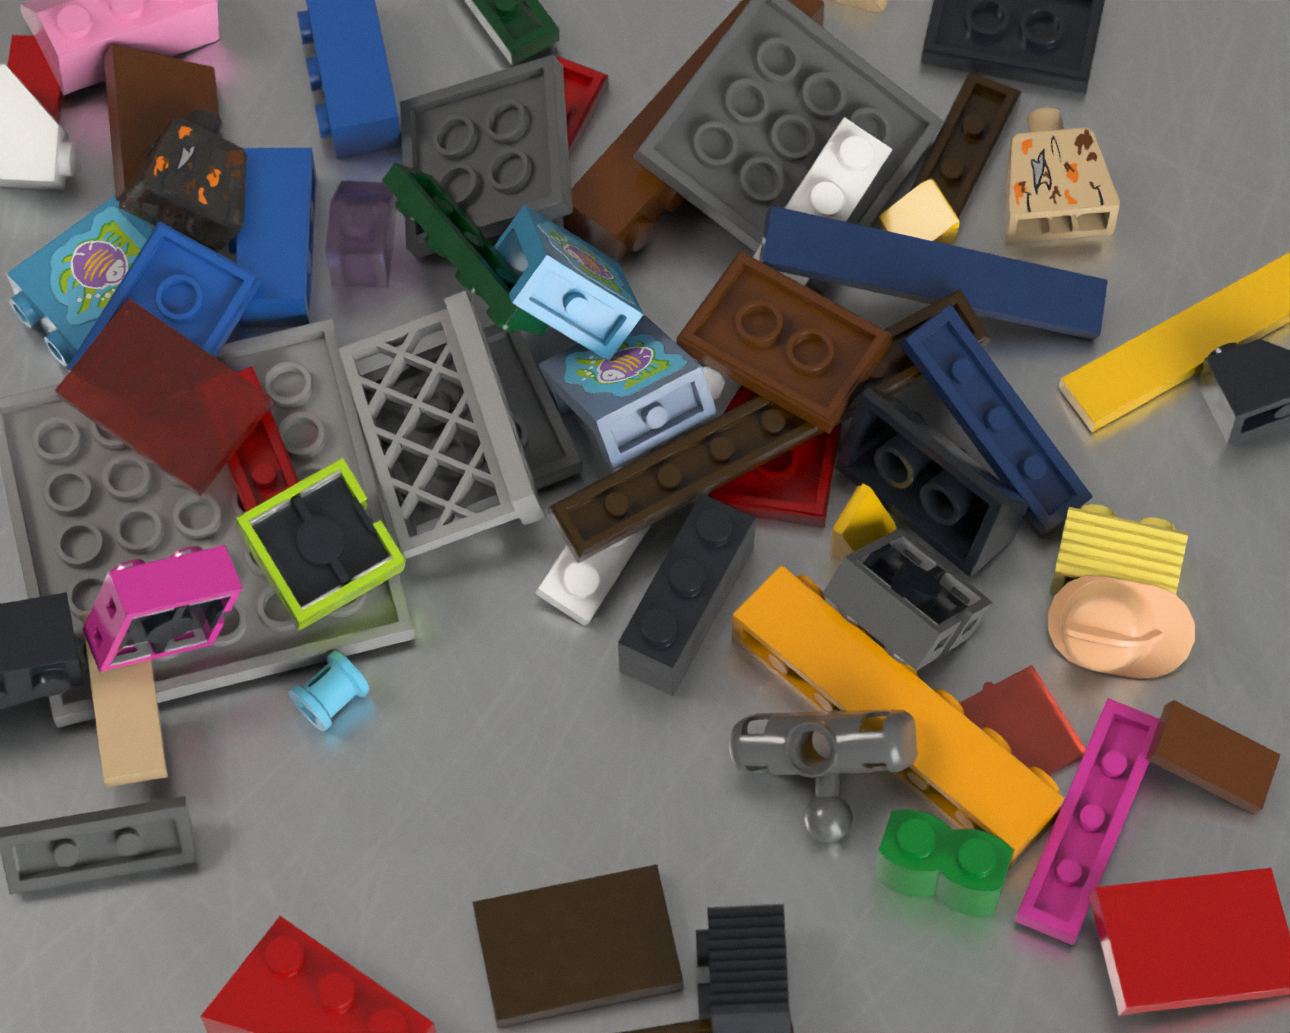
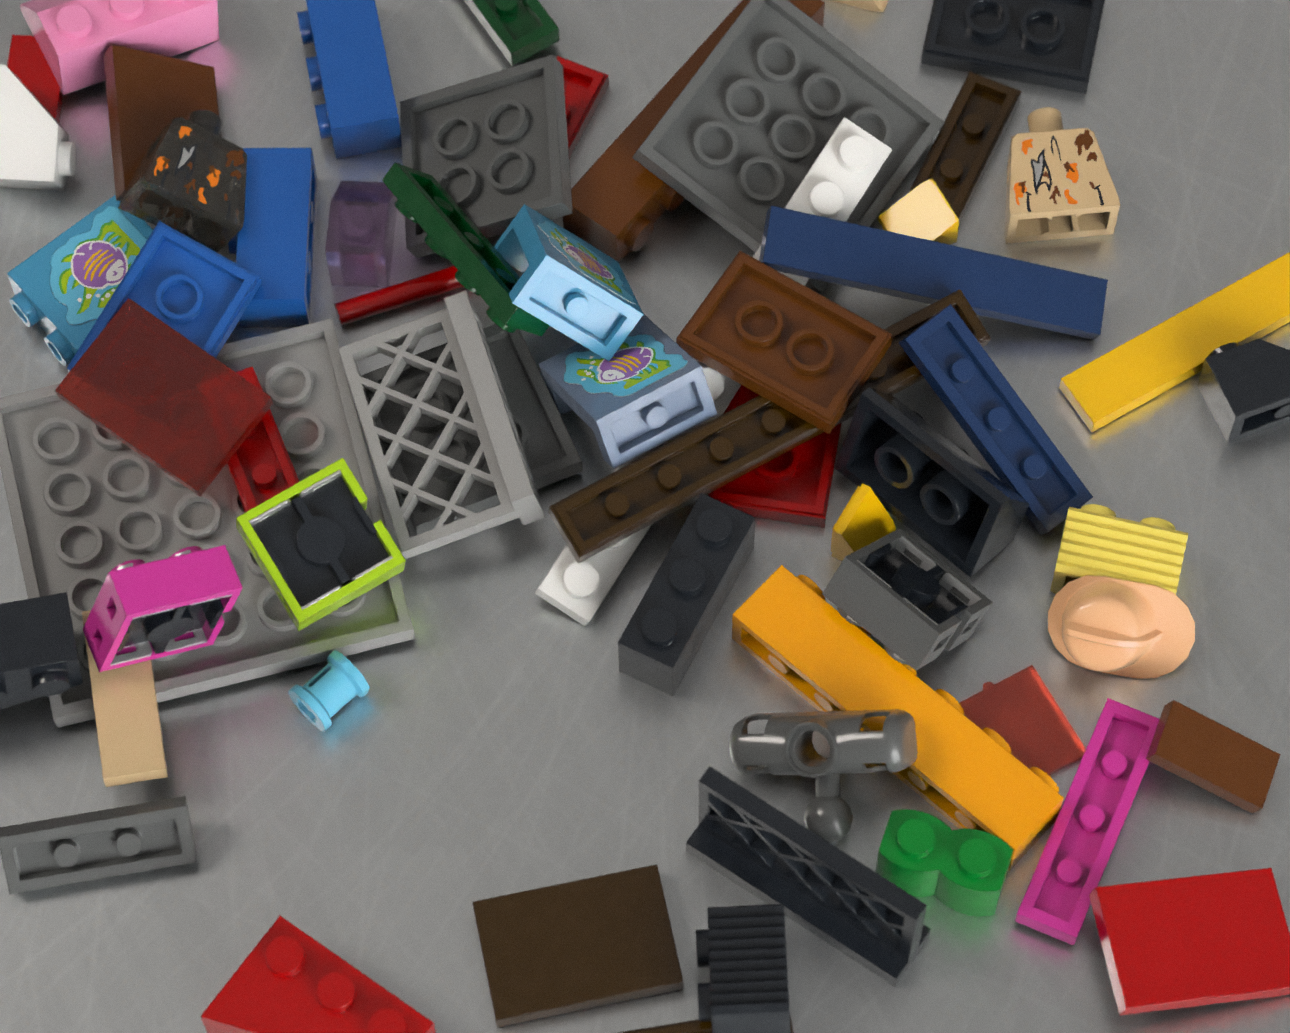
(397, 295): none -> red bar
(810, 876): none -> black fence

